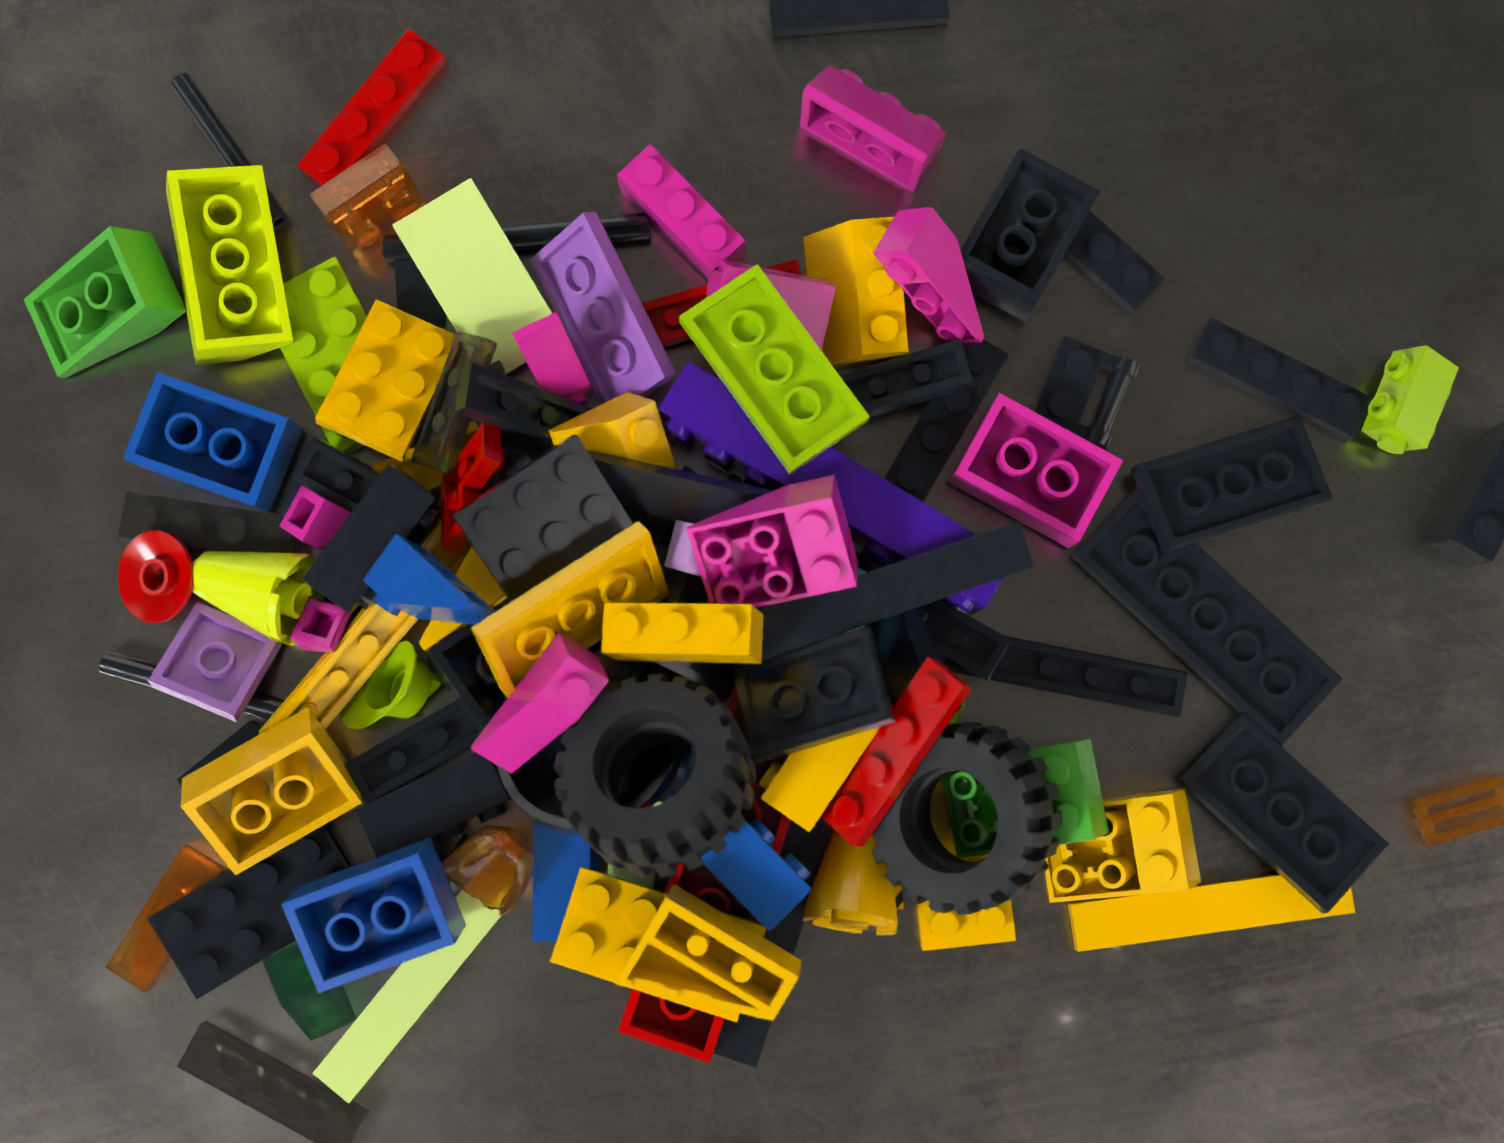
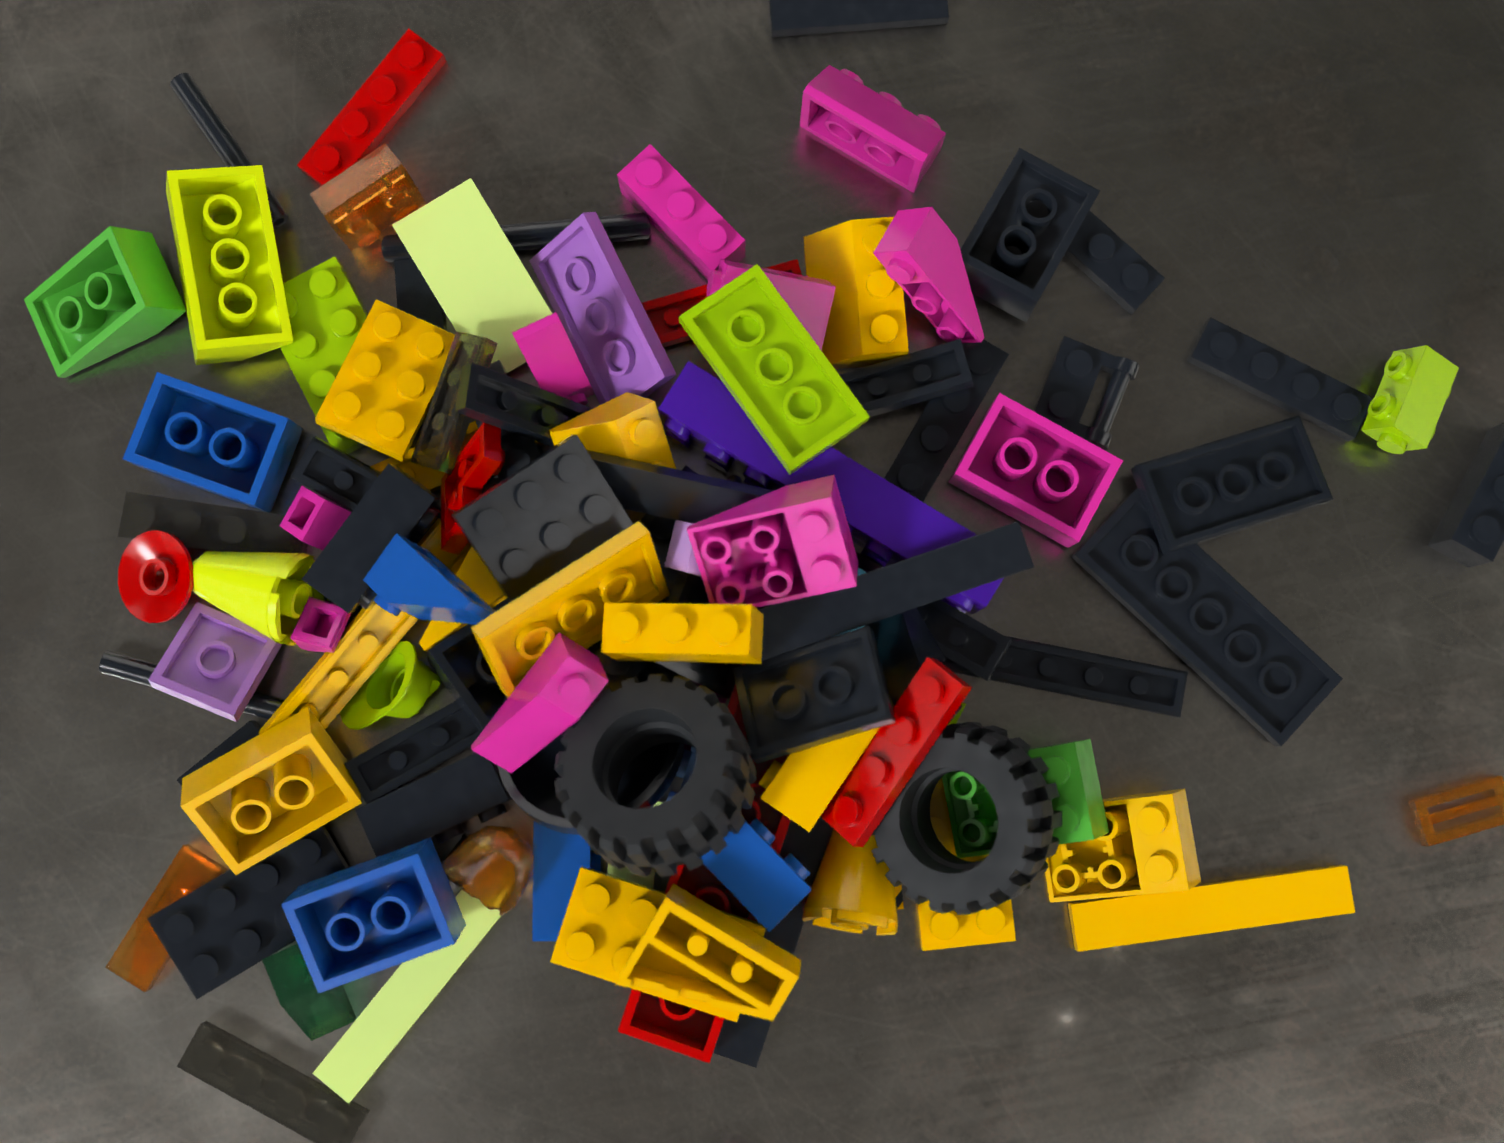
(1283, 813): black plate -> none

